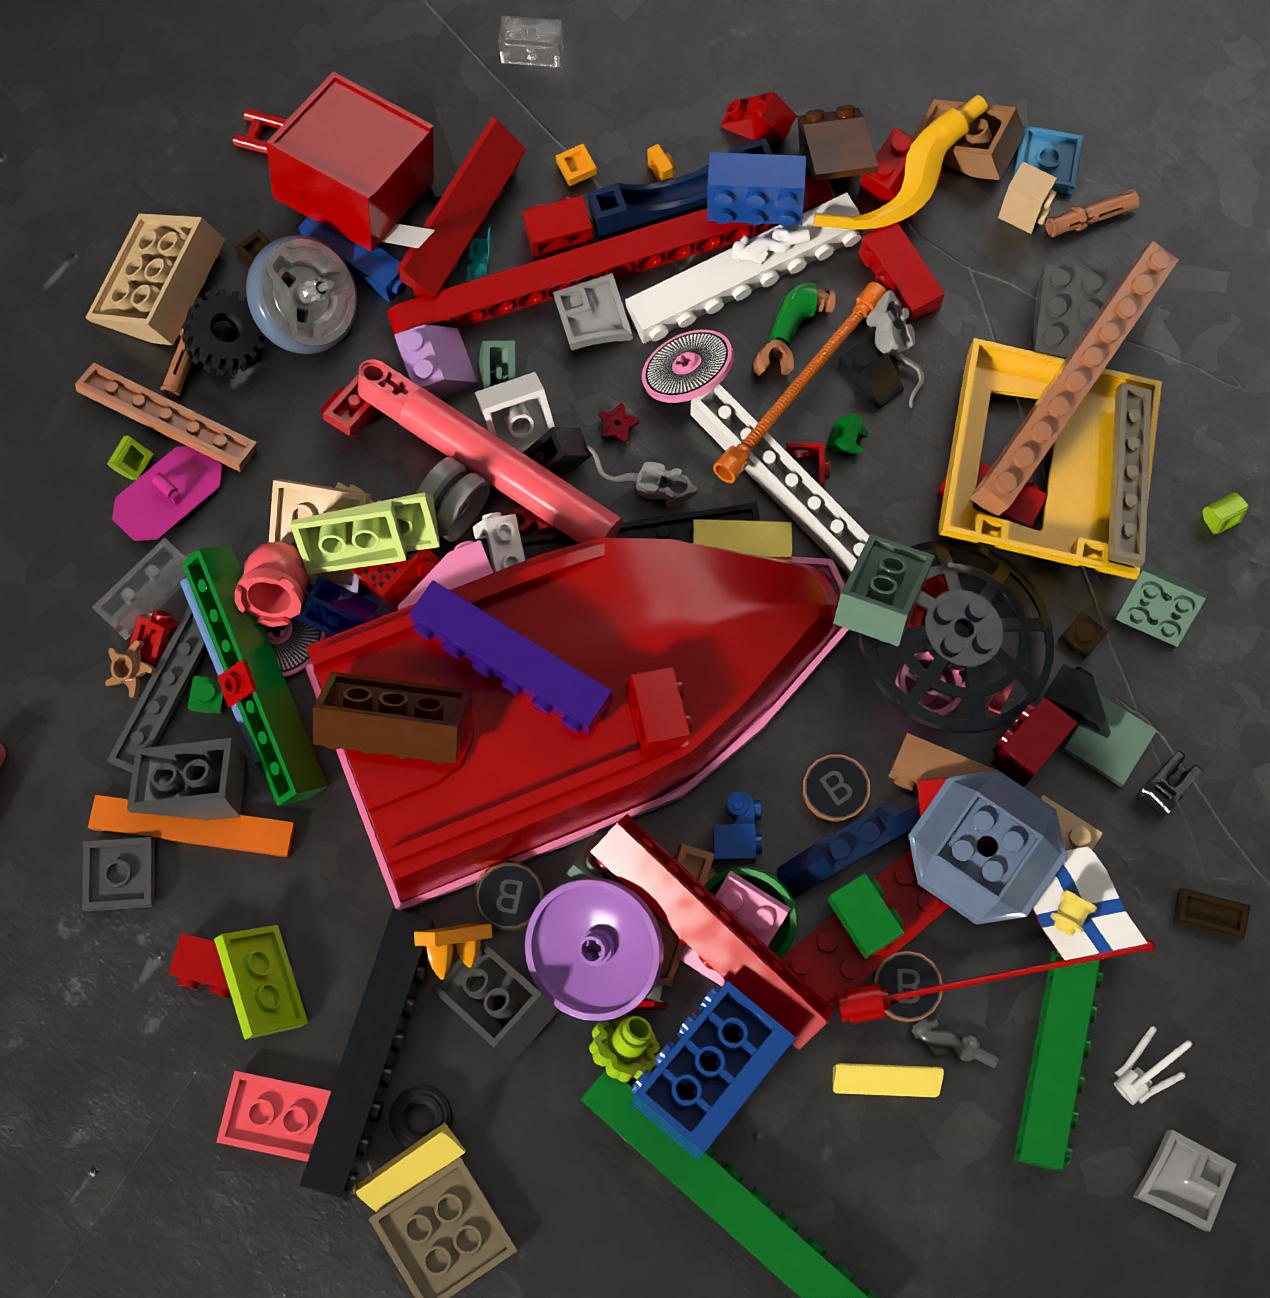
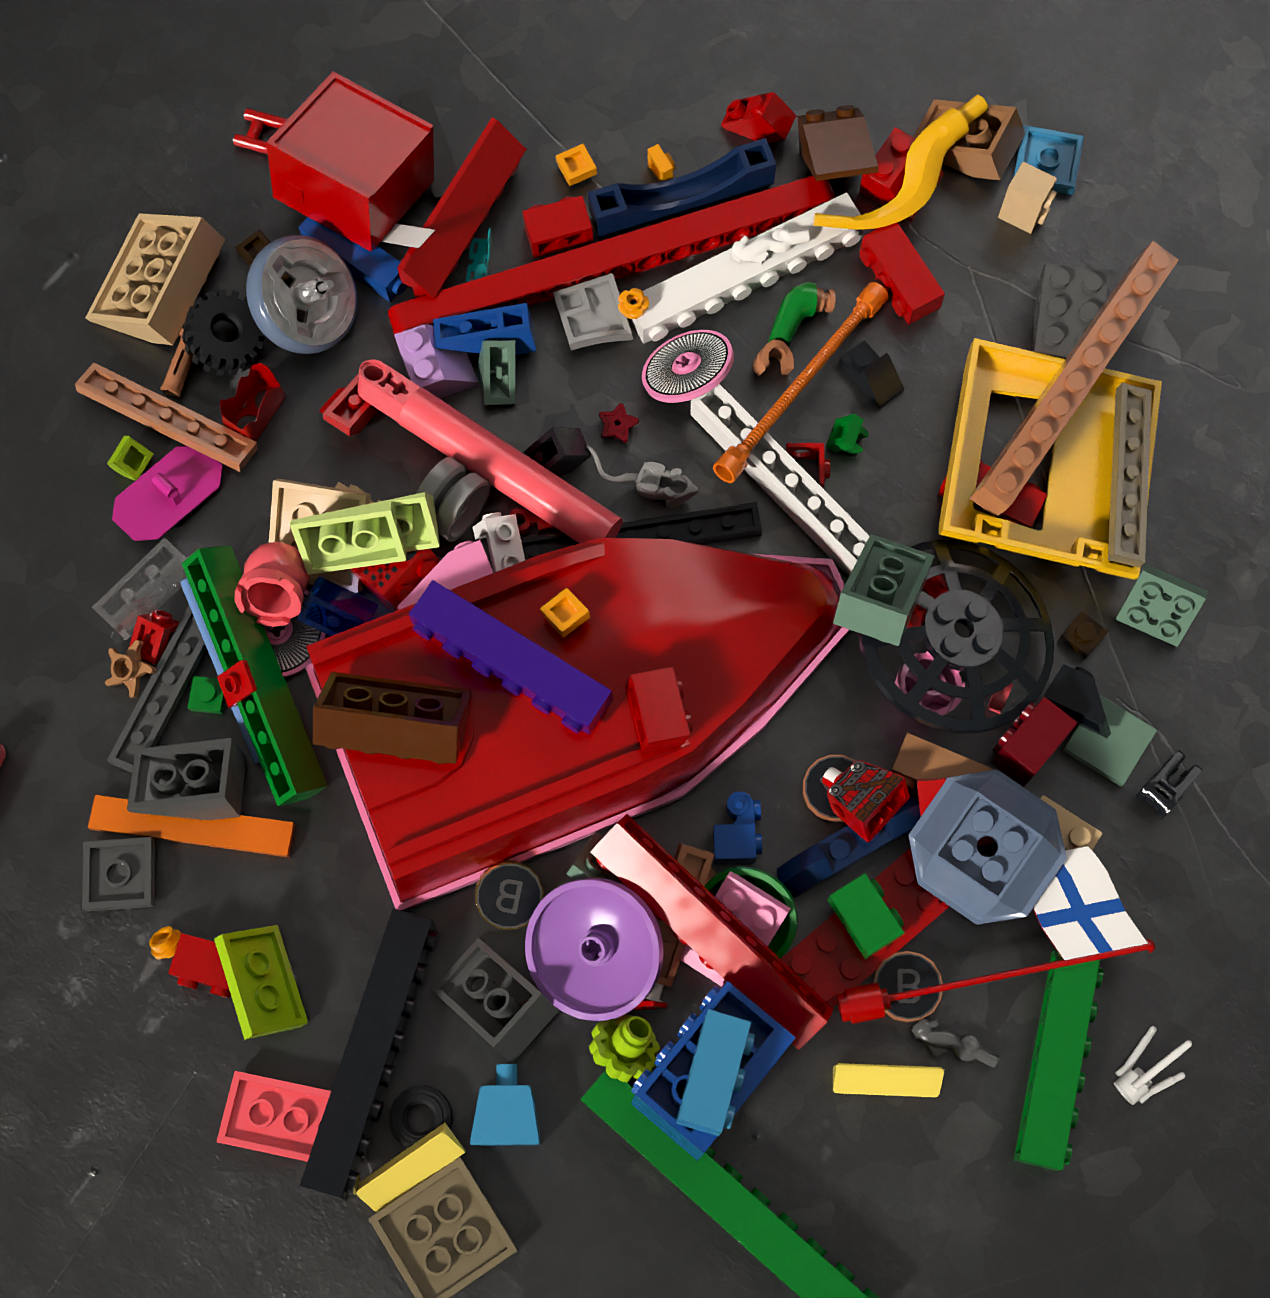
(164, 942): none -> light orange plate
(233, 410): none -> red piece
(440, 944): light orange tile -> none
(468, 330): none -> blue slope
(505, 1112): none -> dark azure torso
(516, 410): white slope -> none
(531, 41): clear brick -> none
(565, 612): none -> light orange plate
(633, 311): none -> light orange plate
(715, 1073): none -> dark azure brick
(750, 537): light yellow slope -> none
(756, 188): blue brick -> none
(865, 796): none -> torso
(893, 333): light grey animal -> none
(1072, 913): light yellow brick -> none
(1080, 217): nougat pin -> none
(1186, 1180): light grey plate -> none
(1211, 914): dark brown tile -> none
(1225, 513): lime brick -> none

